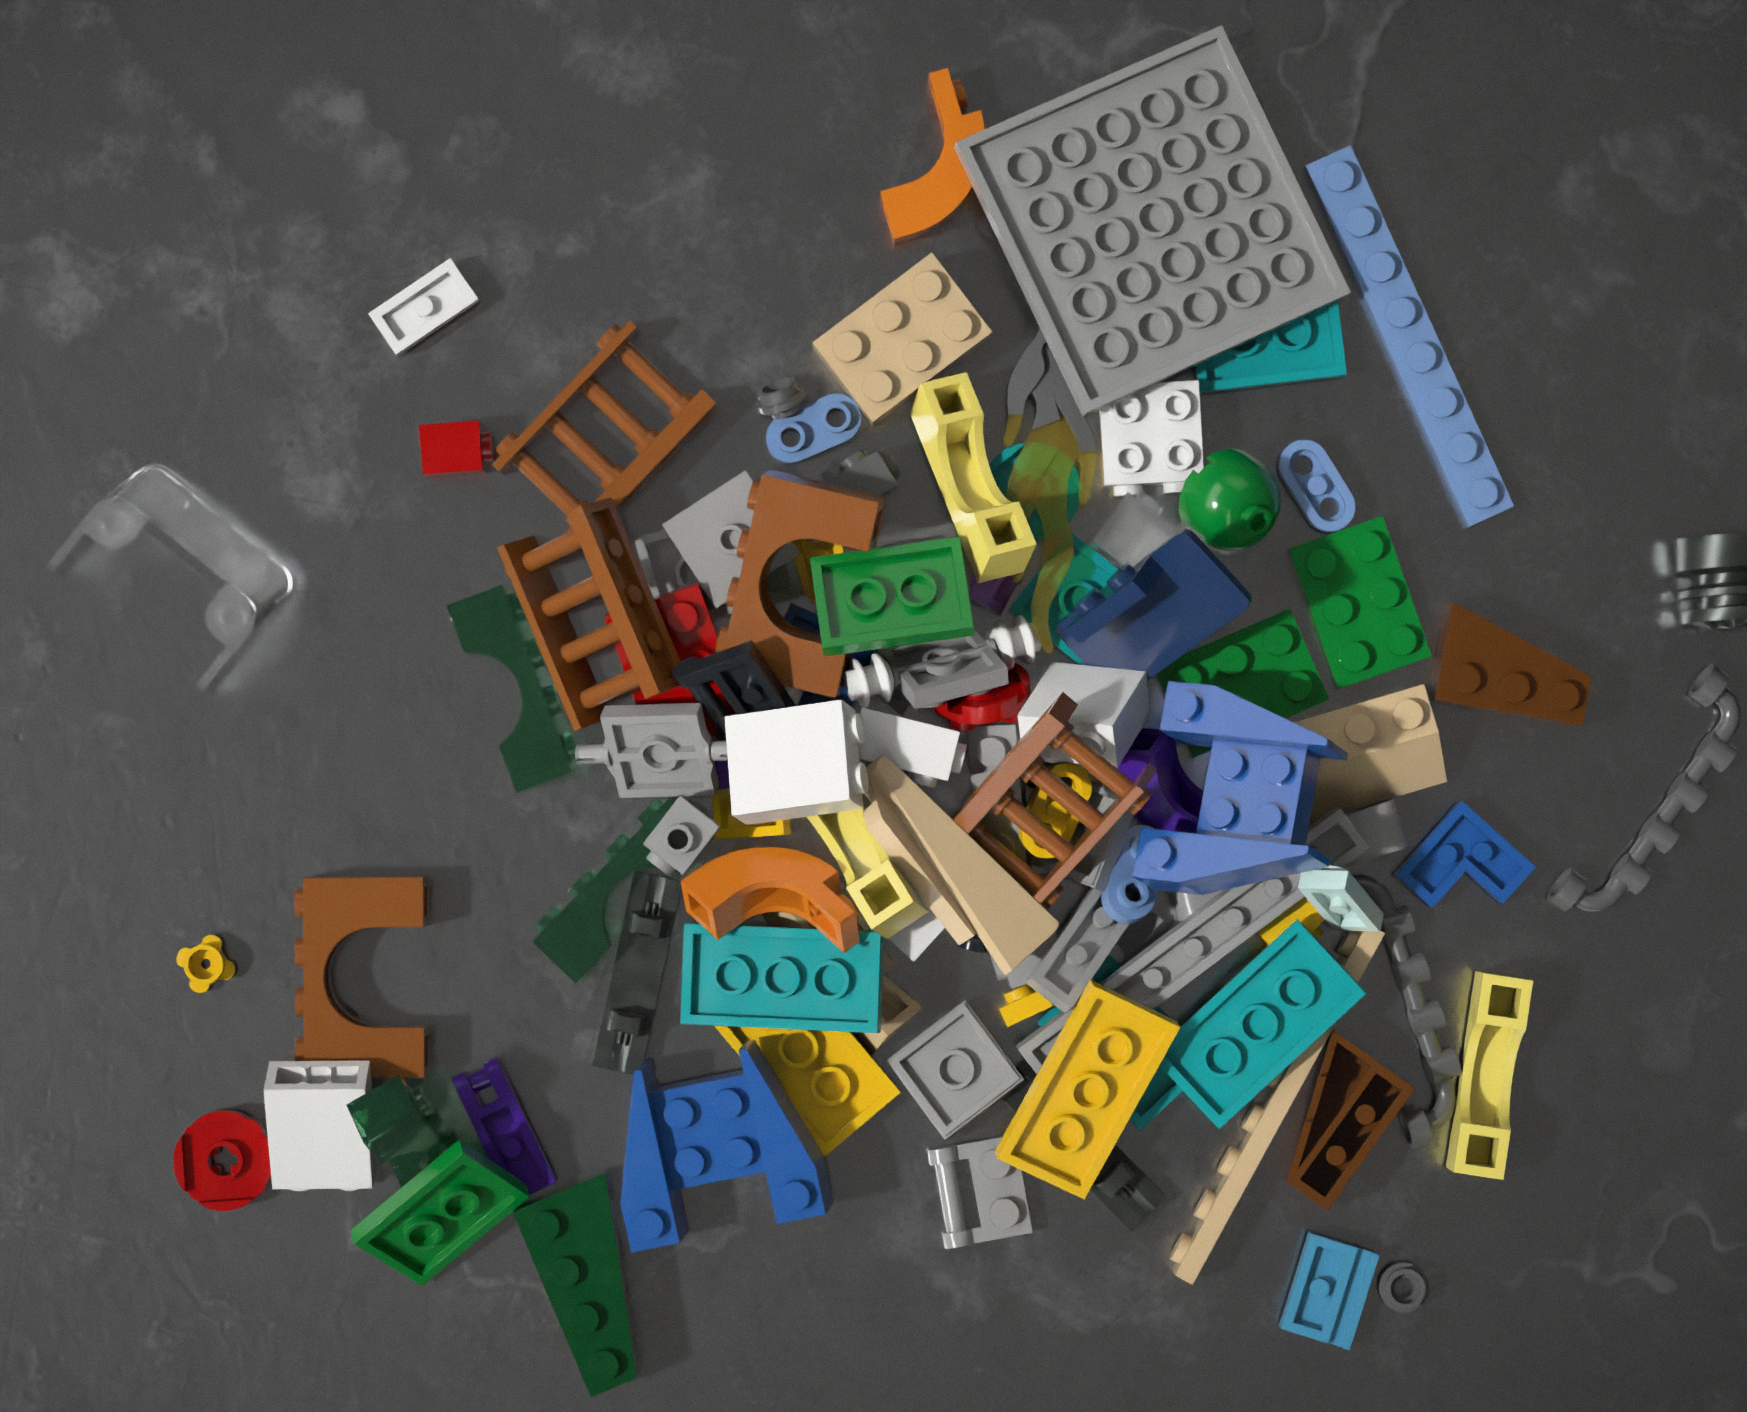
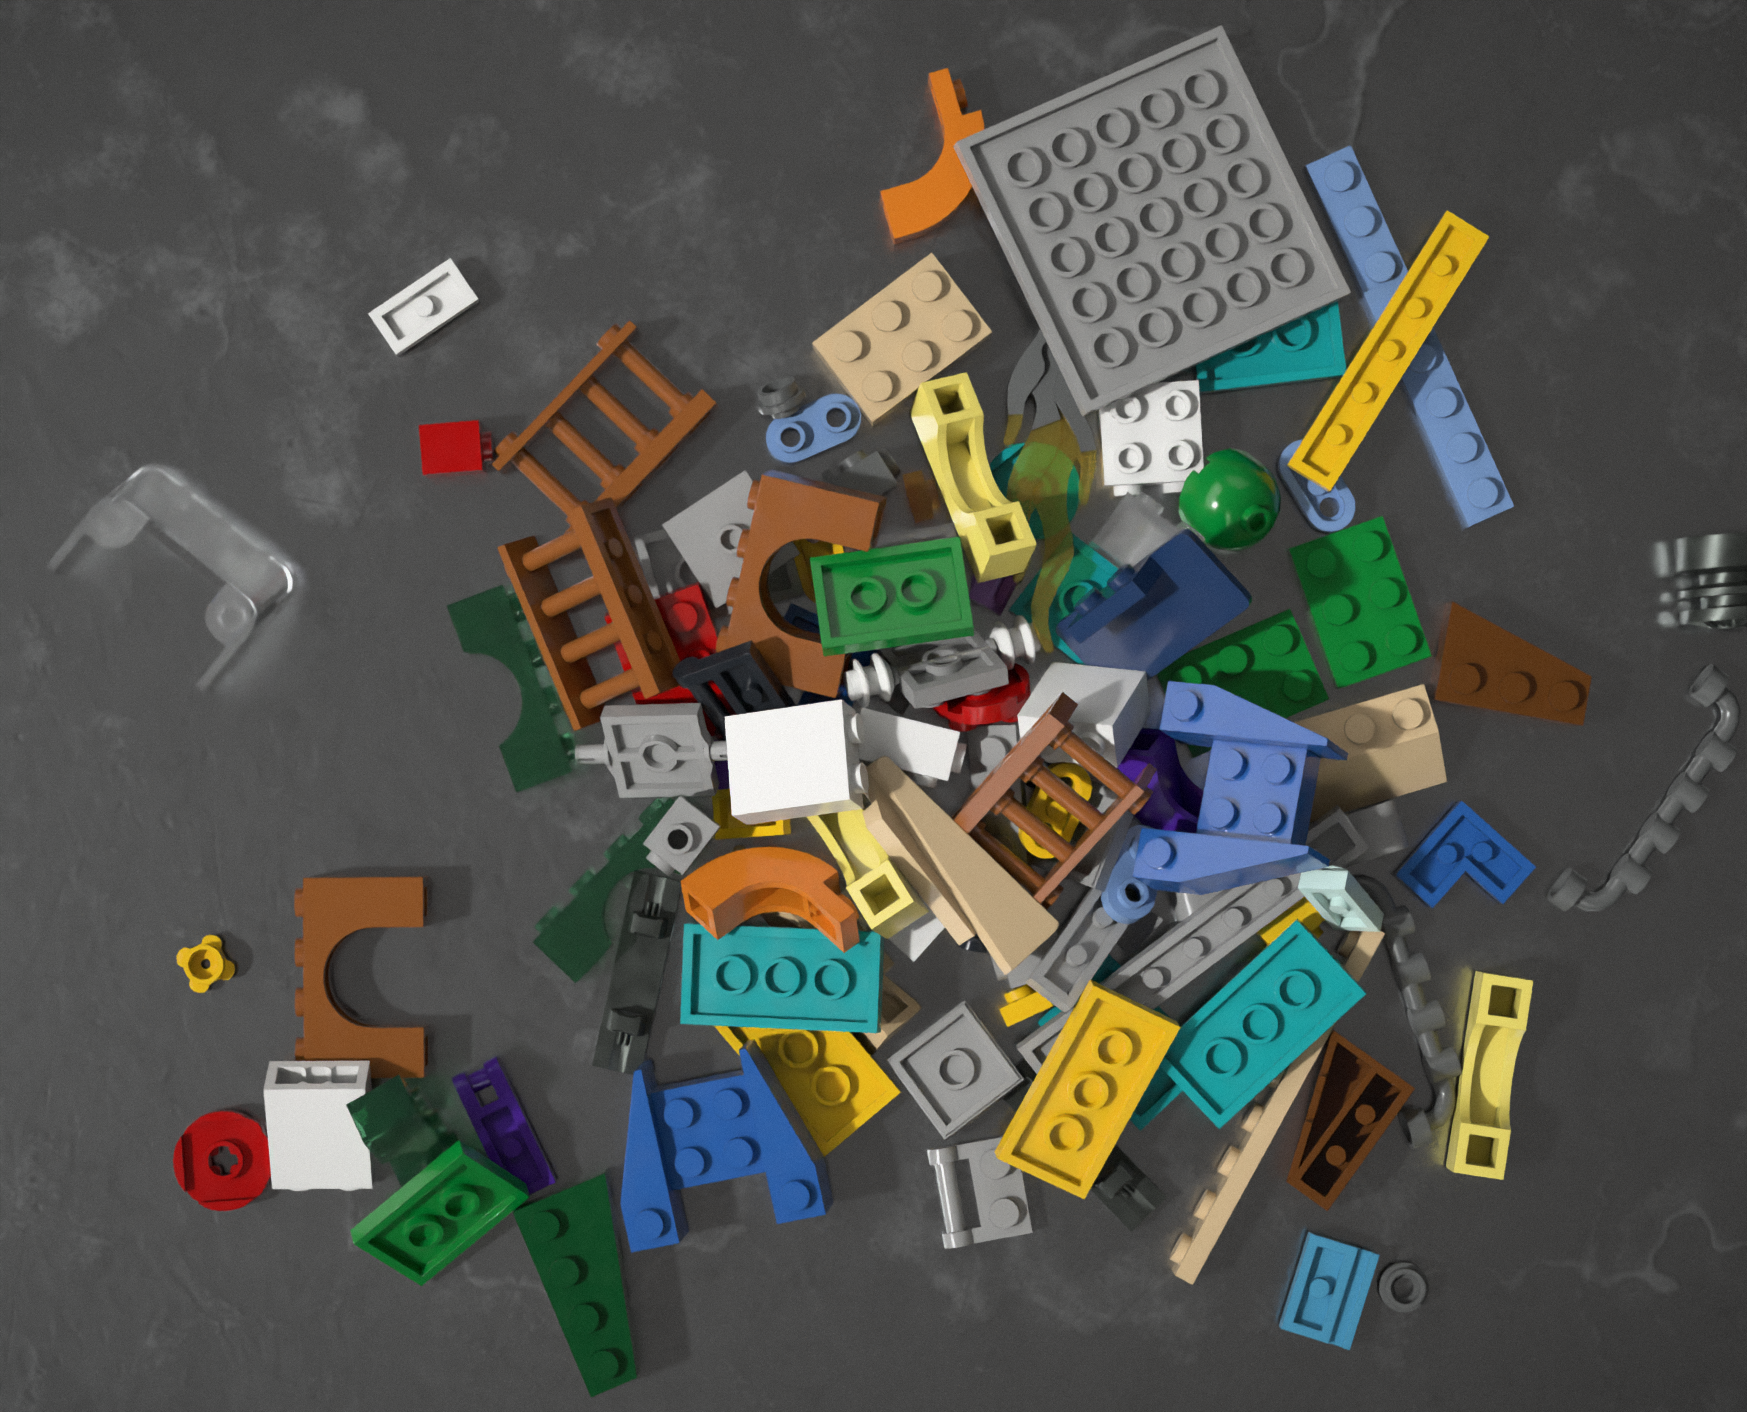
(921, 496): none -> clear orange plate
(1387, 351): none -> yellow plate

